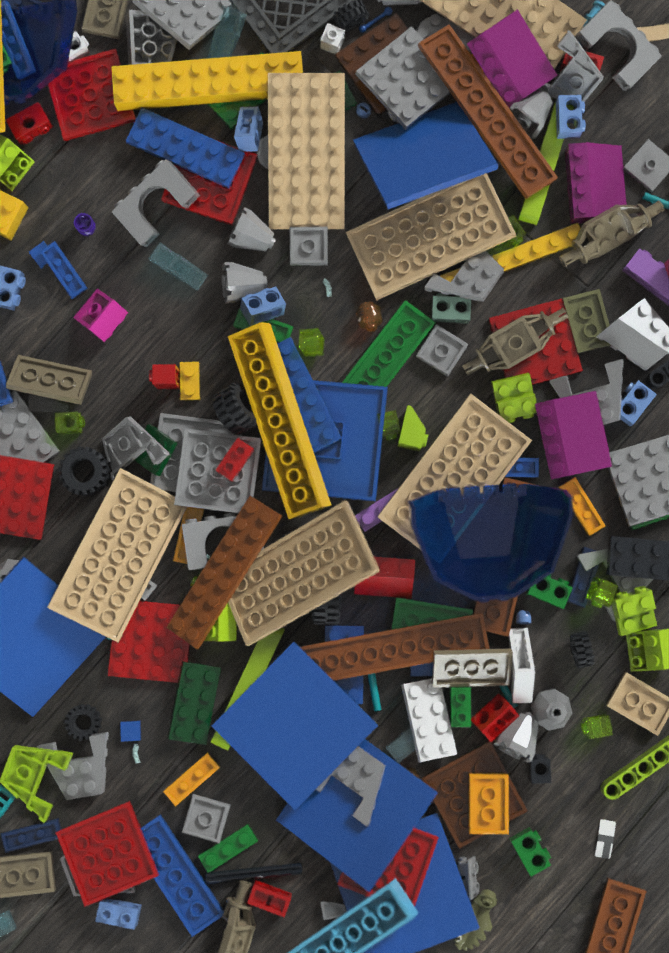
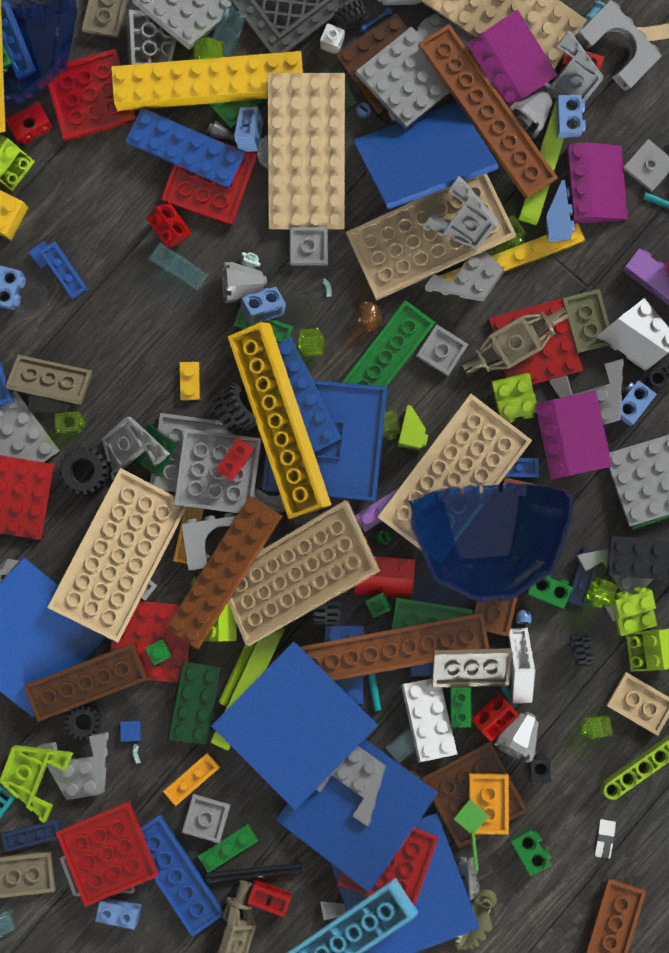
(81, 224): dark purple wheel -> none
(82, 50): white brick -> none
(85, 682): none -> reddish brown plate
(101, 315): dark pink slope -> none
(130, 209): light grey arch -> none
(158, 652): none -> green plate
(165, 376): red brick -> none
(168, 225): none -> red brick
(208, 48): none -> clear neon green brick
(219, 132): none -> dark grey cone
(236, 674): none -> lime axle
(250, 260): none -> light aqua plate
(251, 233): light grey cone -> none
(272, 502): none -> light grey piece
(378, 604): none -> green plate
(380, 540): none -> green hinge
(451, 315): sand green brick -> none
(471, 818): none -> bright green piece
(472, 221): none -> light grey wing
(546, 703): light grey cone -> none
(558, 217): none -> medium blue slope
(583, 507): light orange tile -> none
(610, 230): dark tan plate -> none

